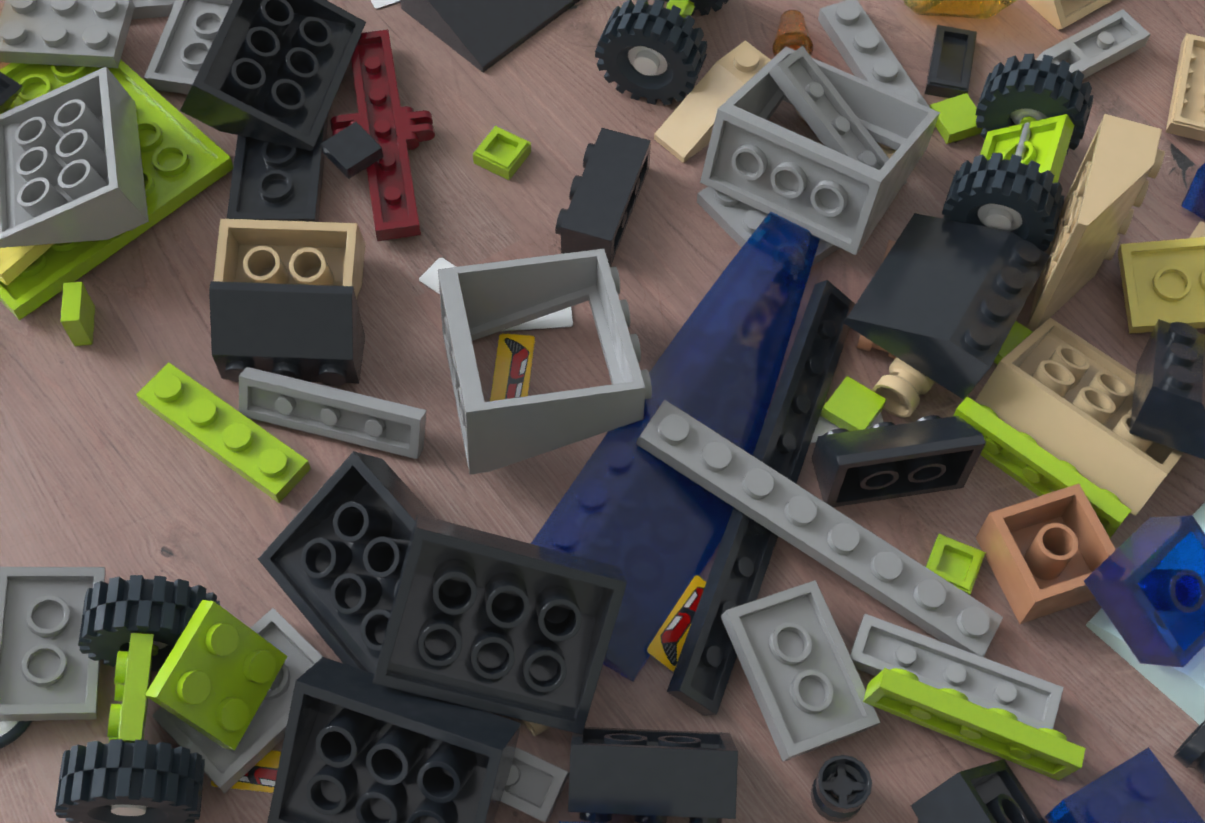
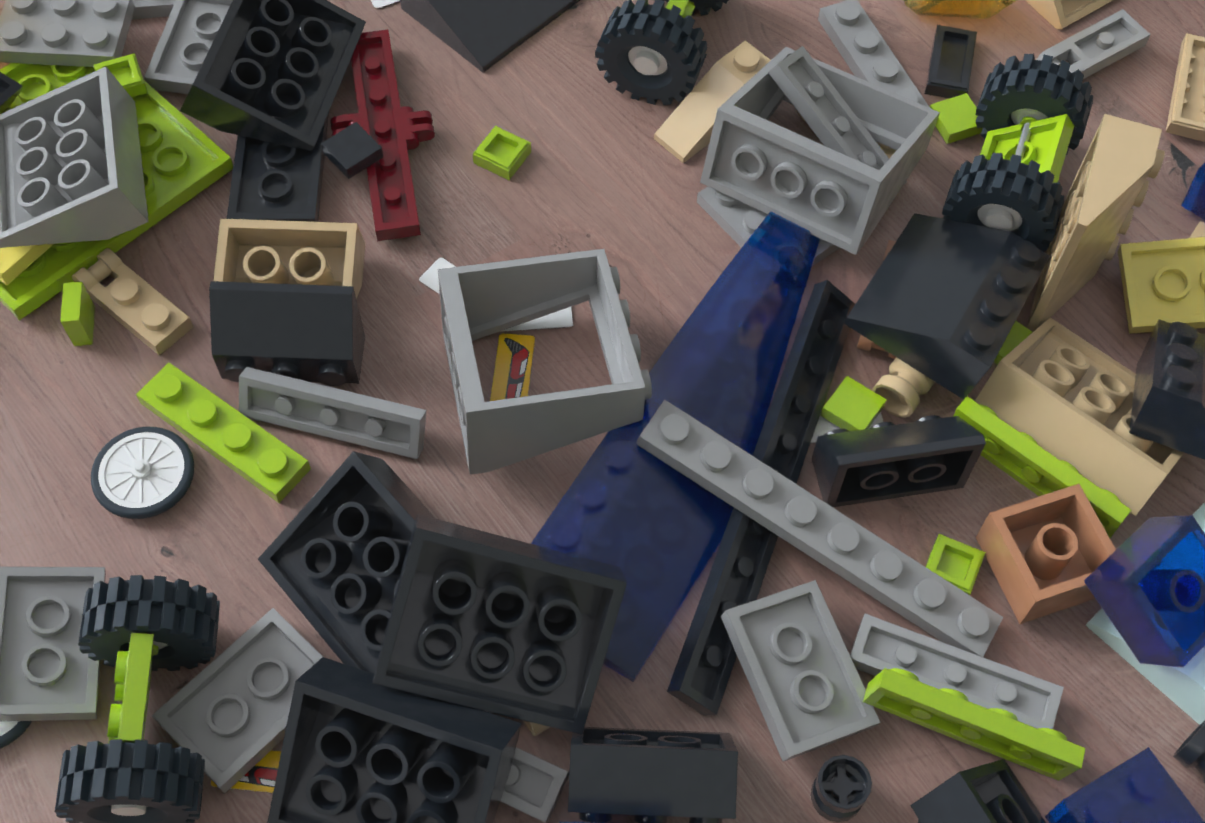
(127, 72): none -> lime tile
(134, 302): none -> tan plate
(142, 472): none -> white wheel
(217, 675): lime plate -> none
(604, 193): black brick -> none
(671, 636): sticker -> none
(792, 33): clear orange cone -> none

